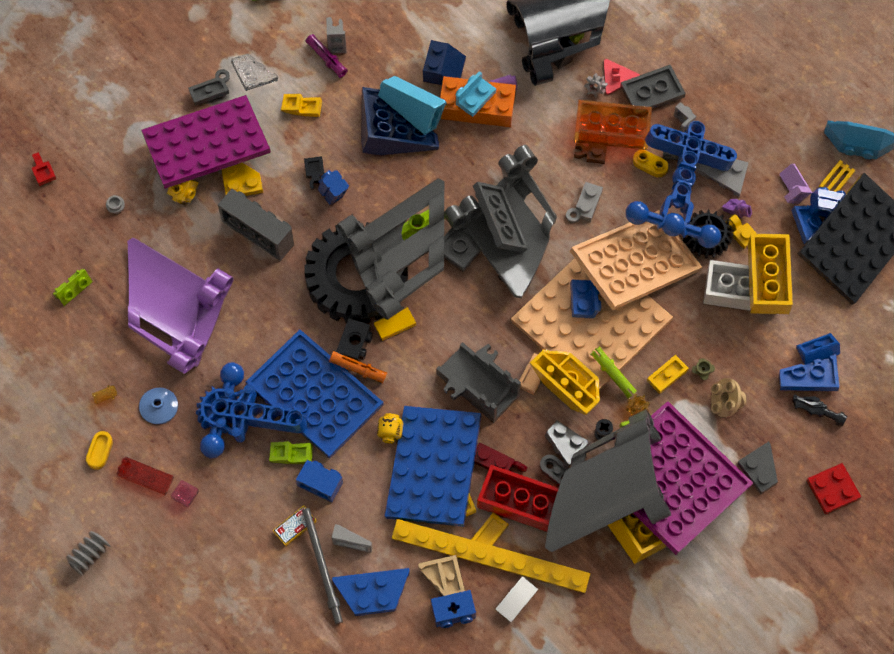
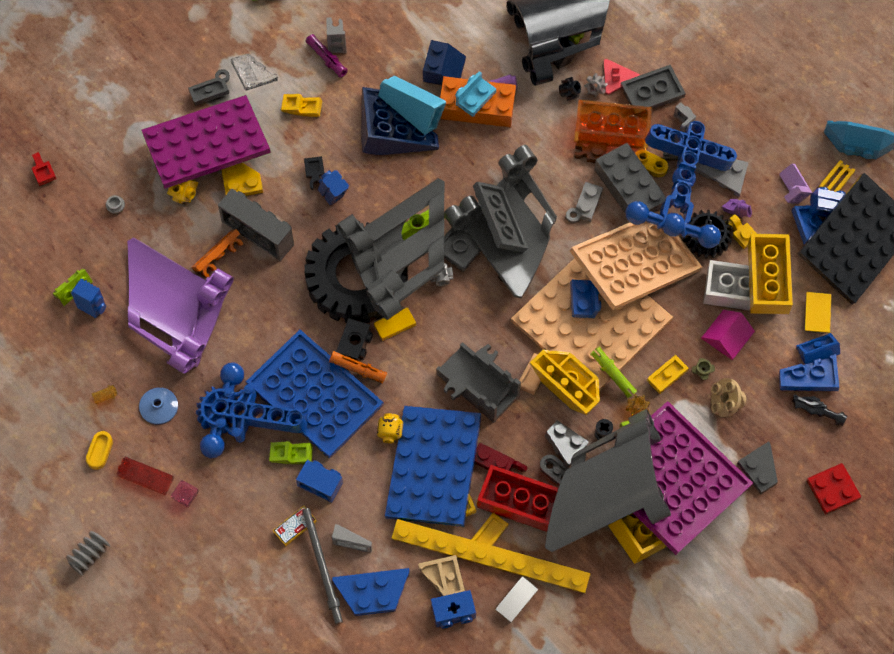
(88, 298): none -> blue brick
(217, 252): none -> orange plate
(443, 277): none -> light grey gear
(569, 88): none -> black gear
(628, 179): none -> dark grey brick
(729, 333): none -> dark pink slope
(818, 312): none -> yellow piece

